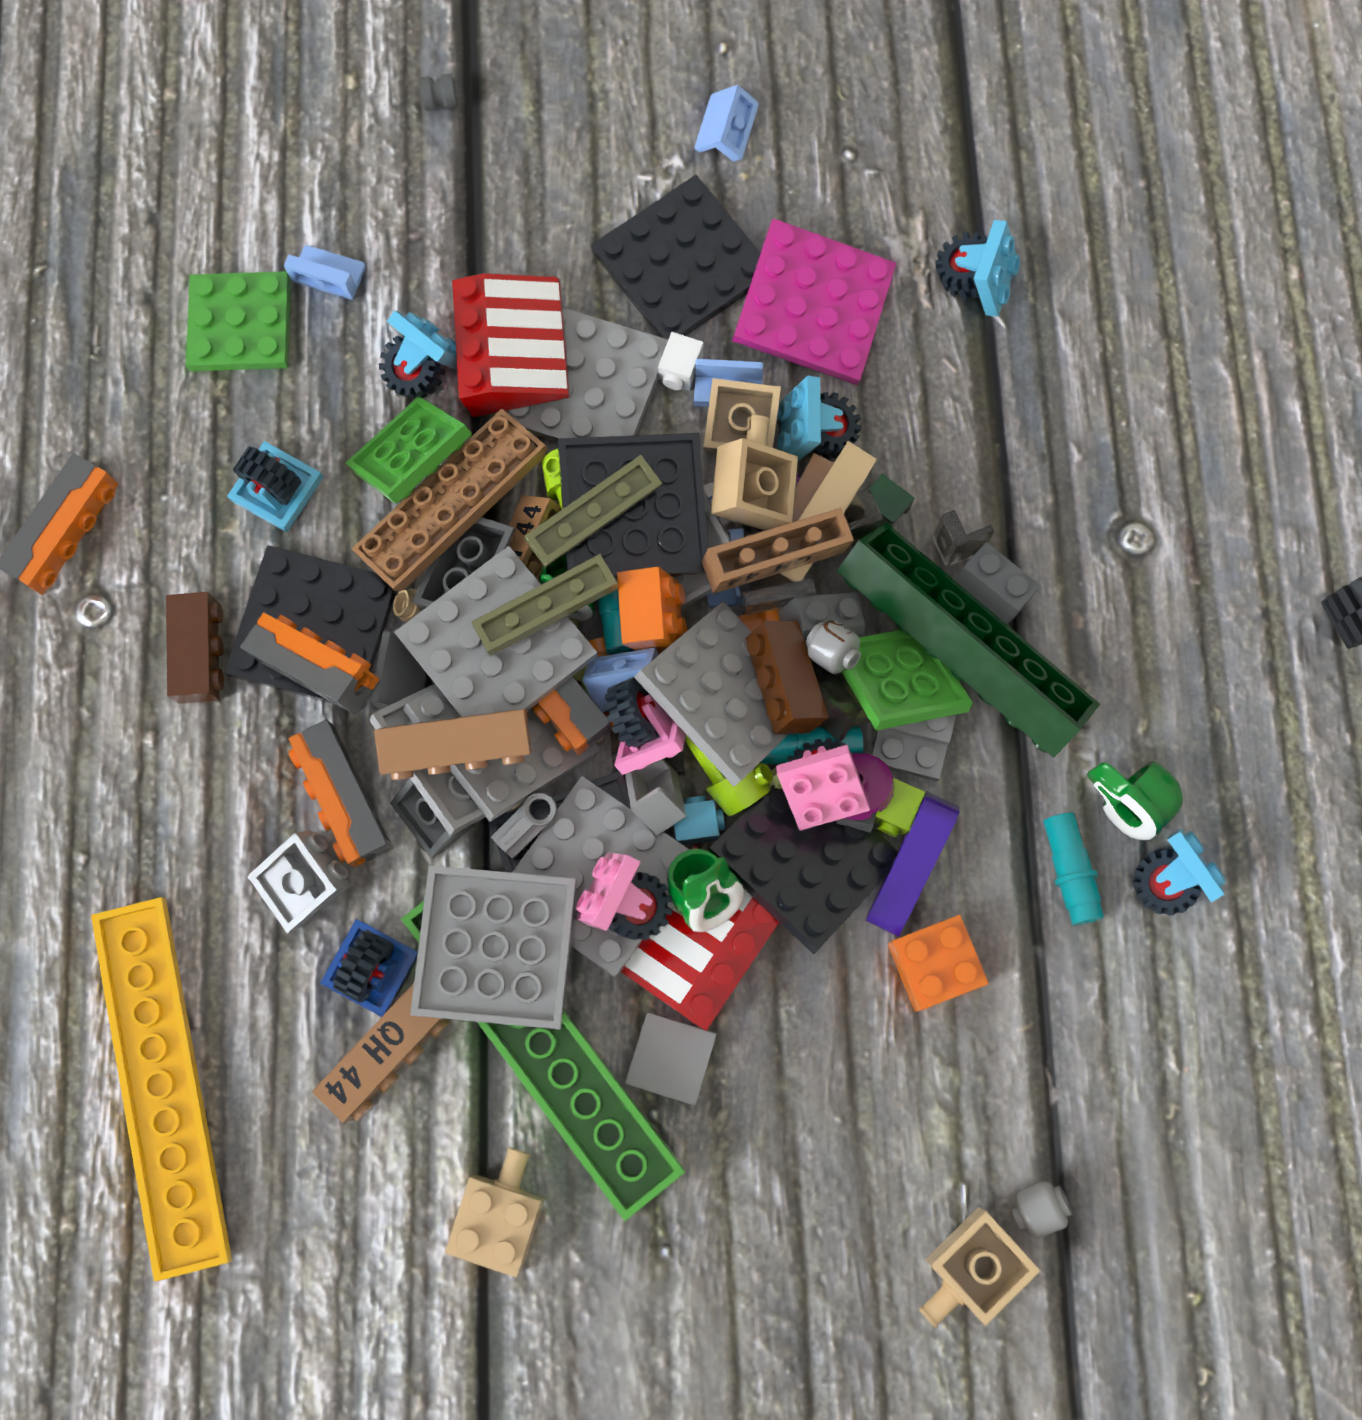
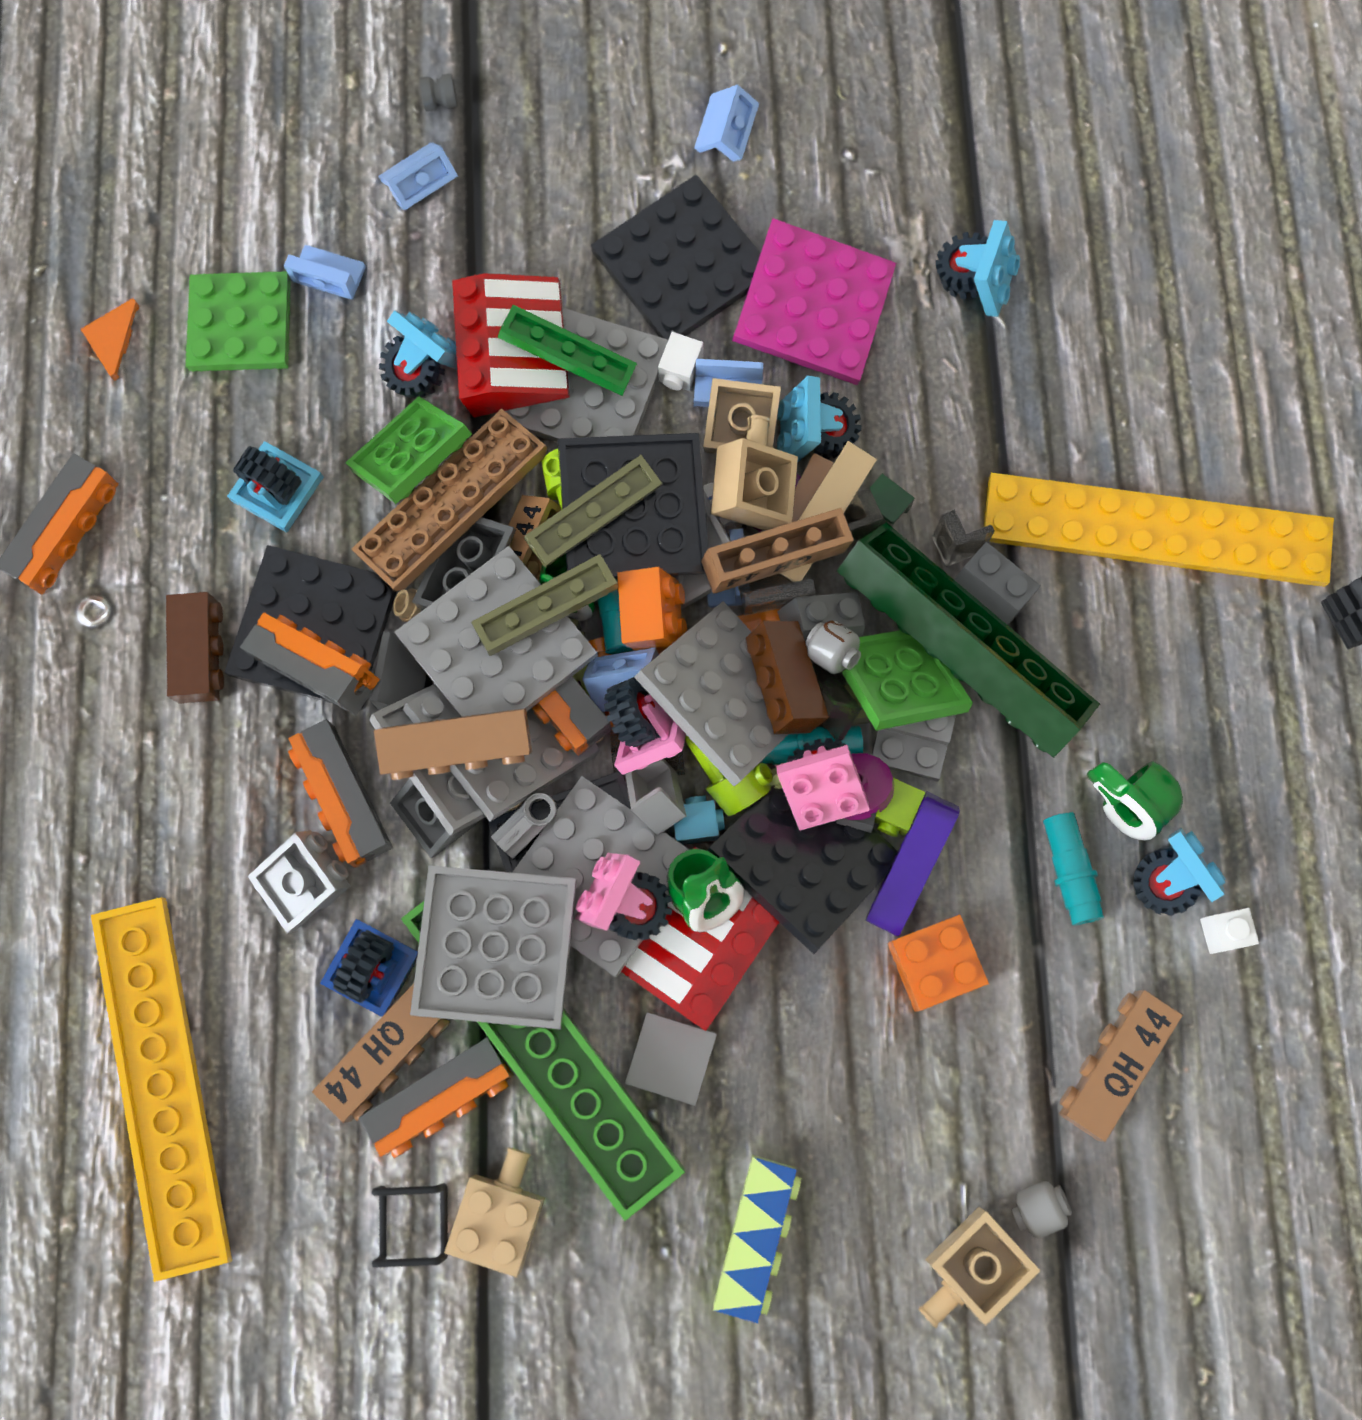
(111, 335): none -> orange tile
(382, 1192): none -> black piece
(419, 175): none -> light blue panel
(435, 1097): none -> piece
(567, 350): none -> green plate
(755, 1239): none -> brick
(1119, 1064): none -> medium nougat brick
(1160, 529): none -> yellow plate
(1229, 931): none -> white brick

